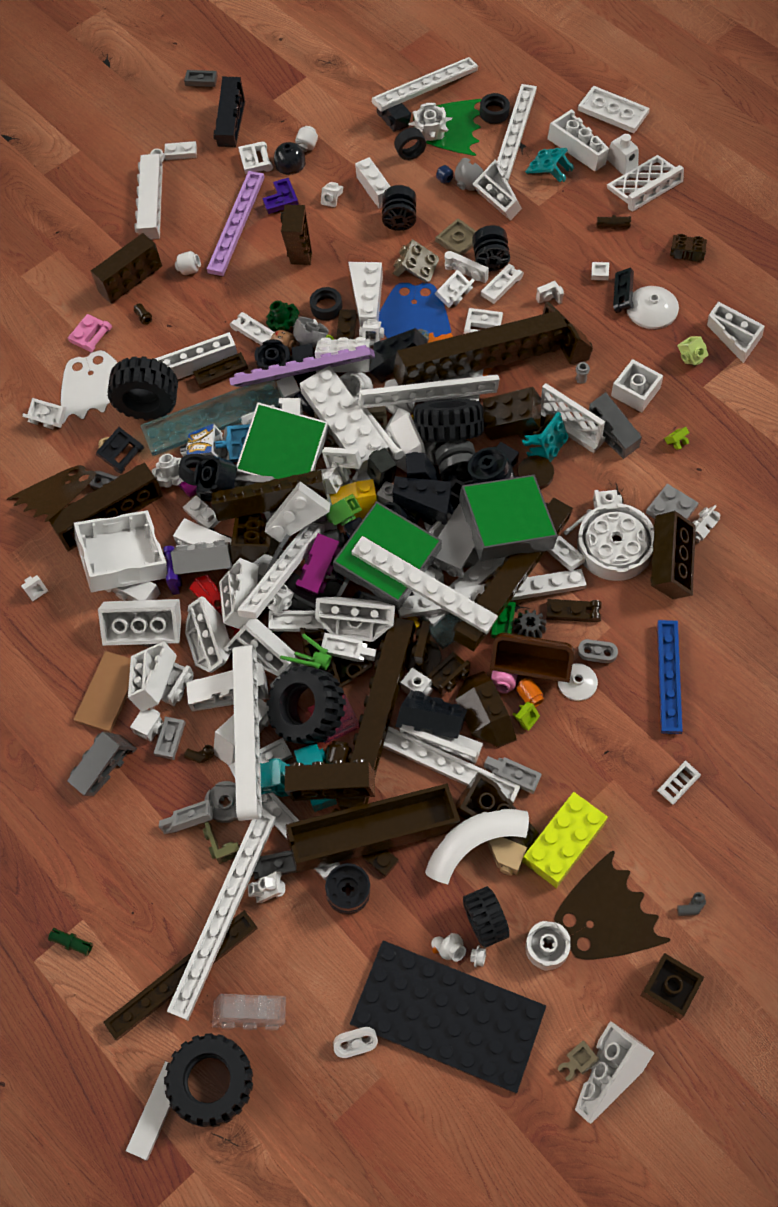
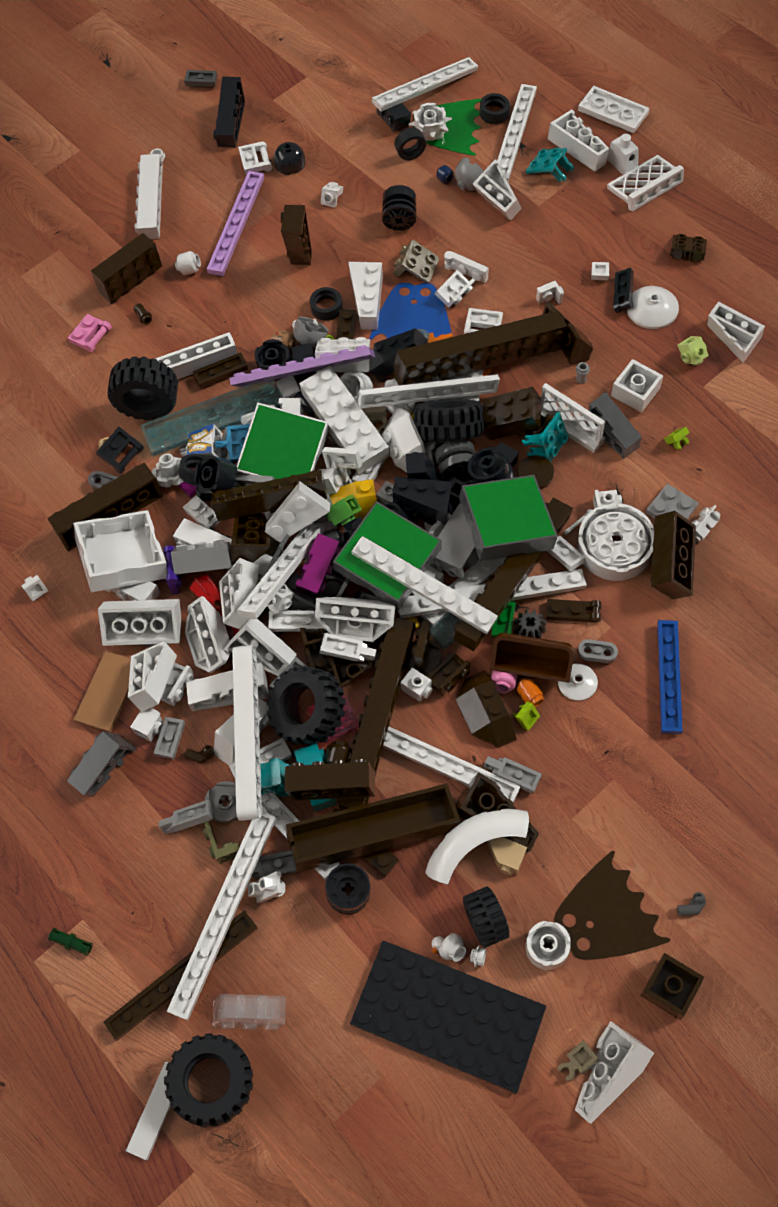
(46, 413): white bracket -> none
(52, 493): dark brown piece -> none
(86, 391): white piece -> none
(180, 150): white plate -> none
(251, 328): white plate -> none
(281, 316): dark green plant -> none
(284, 196): dark purple plate -> none
(306, 138): white head -> none
(319, 659): bright green plant -> none
(356, 1044): white plate -> none
(367, 328): white brick -> none
(371, 180): white brick -> none
(381, 467): pearl dark grey brick -> none
(397, 453): white bar -> none
(431, 714): black wedge -> none
(456, 237): dark tan tile -> none
(460, 747): white fence -> none
(491, 247): black wheel -> none
(501, 283): white plate -> none
(564, 839): neon yellow brick -> none
(613, 221): dark brown pin -> none
(685, 766): white slope -> none

